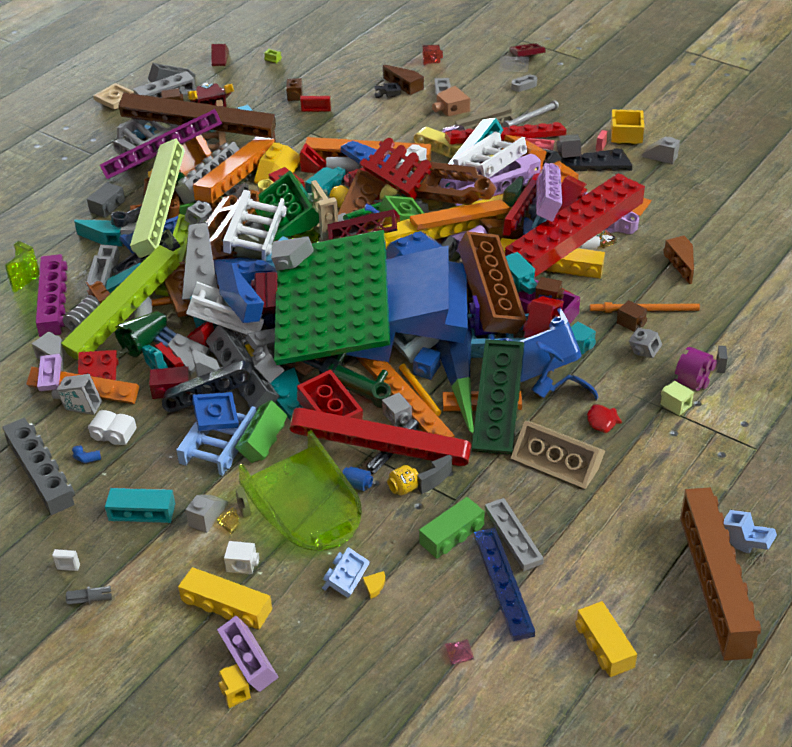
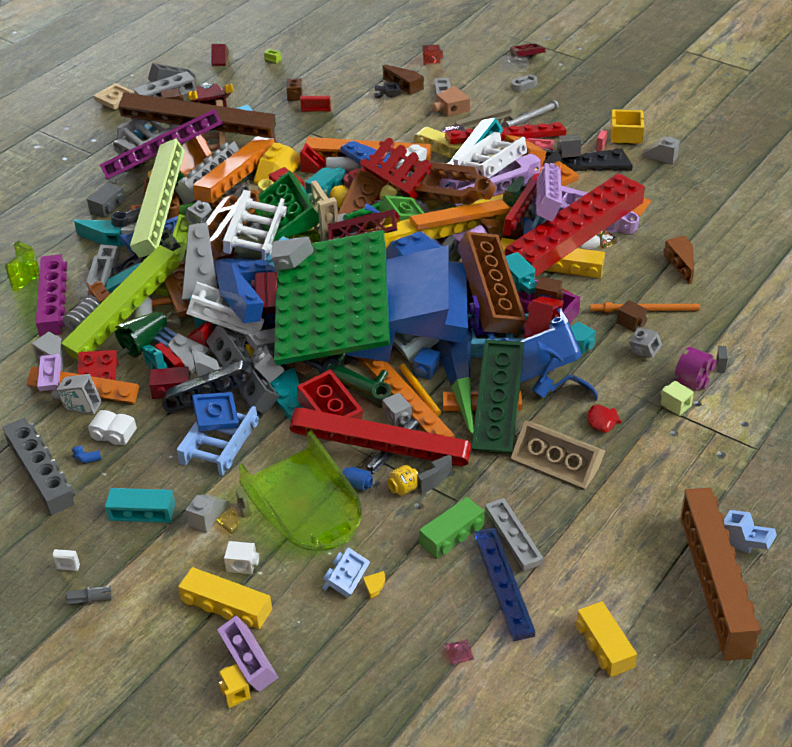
(261, 432): bright green brick -> none
(572, 190): red brick -> none

